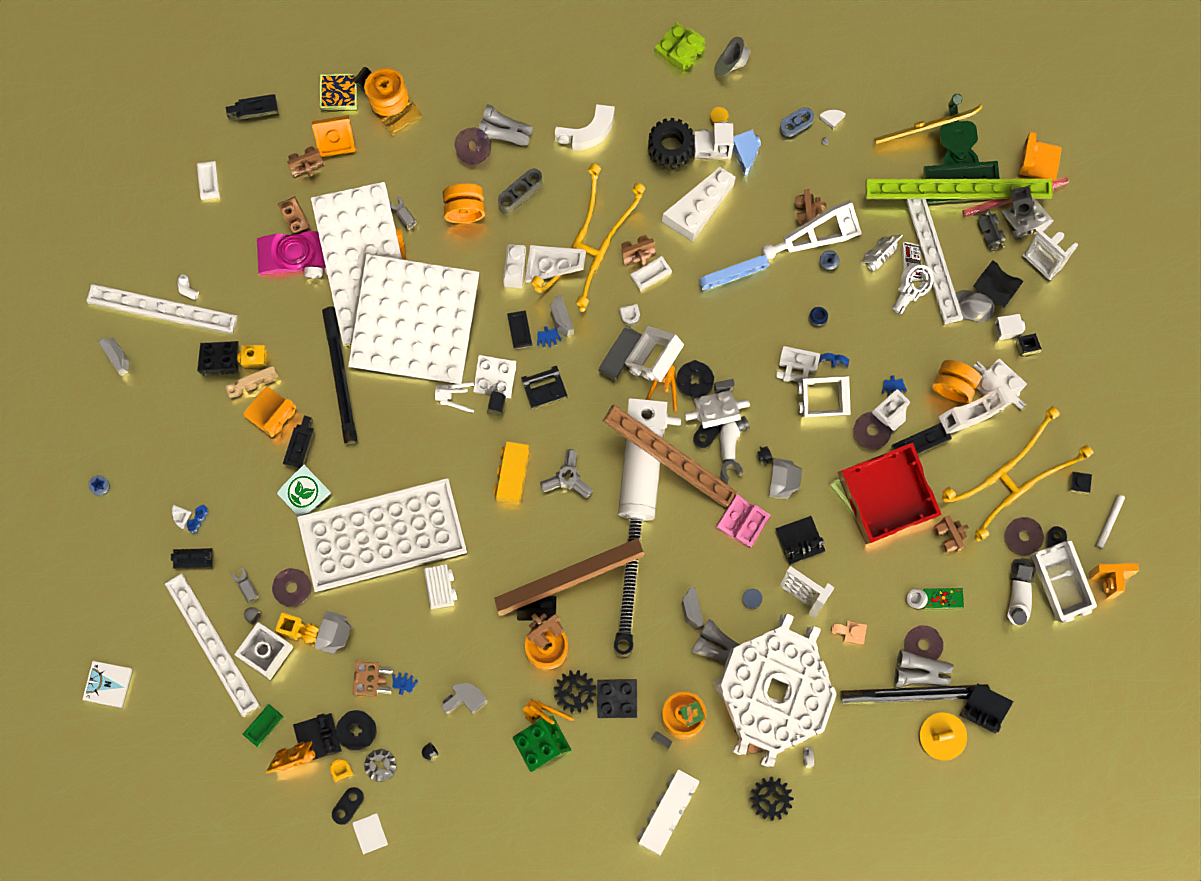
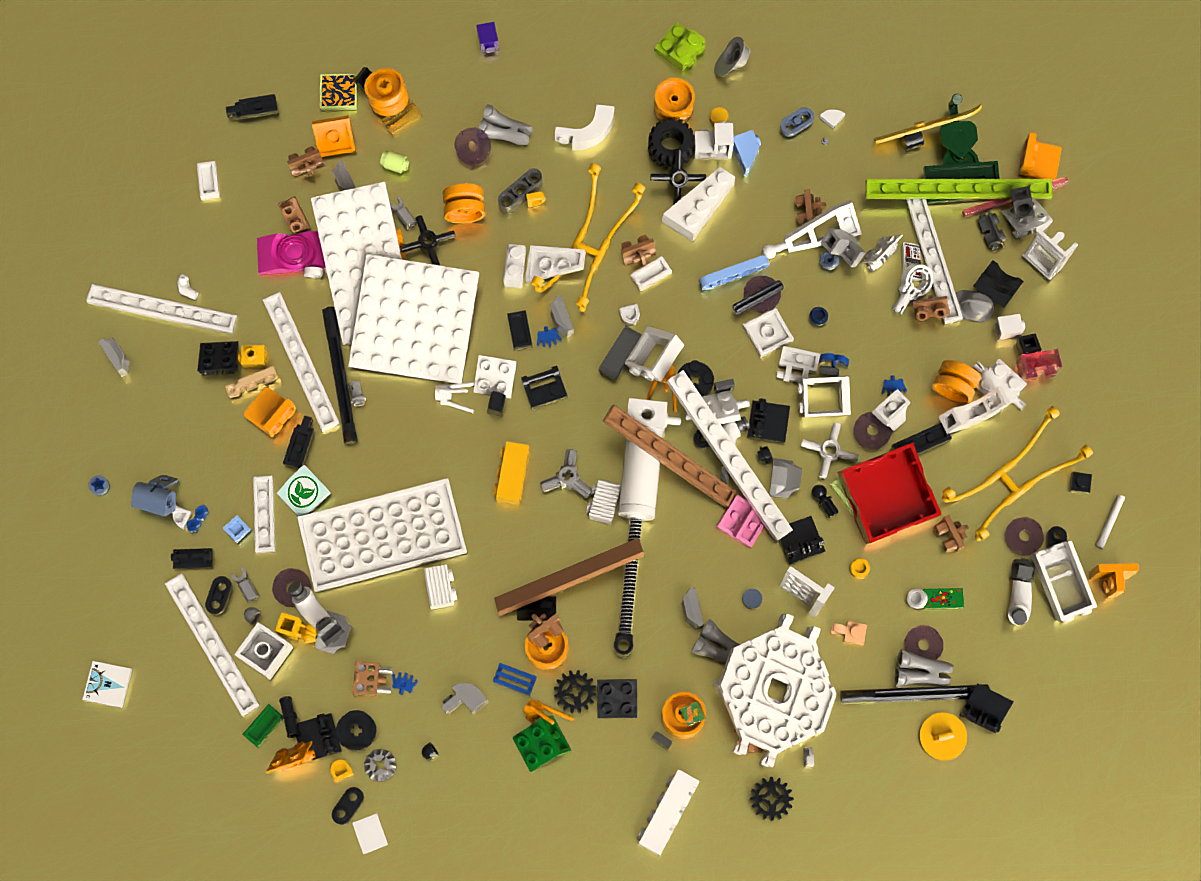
(155, 496): none -> sand blue piece
(218, 596): none -> black plate
(236, 529): none -> light blue plate
(264, 514): none -> white tile
(289, 717): none -> black pin
(301, 362): none -> white tile
(312, 611): none -> piece
(342, 177): none -> light grey slope
(356, 393): none -> light grey pin
(394, 161): none -> yellowish green brick
(427, 235): none -> black bar
(487, 37): none -> dark purple brick
(530, 684): none -> blue tile
(535, 199): none -> yellow tile
(604, 501): none -> white brick
(674, 100): none -> light orange wheel
(678, 169): none -> black bar
(729, 455): none -> white plate
(756, 284): none -> tile
(758, 297): none -> black axle
(768, 332): none -> white tile
(768, 421): none -> black hinge
(819, 492): none -> black axle
(827, 370): none -> dark grey tile
(832, 442): none -> white bar
(843, 244): none -> light grey brick
(859, 568): none -> yellow tile
(912, 141): none -> black brick
(931, 307): none -> medium nougat hips
(1039, 364): none -> clear pink brick

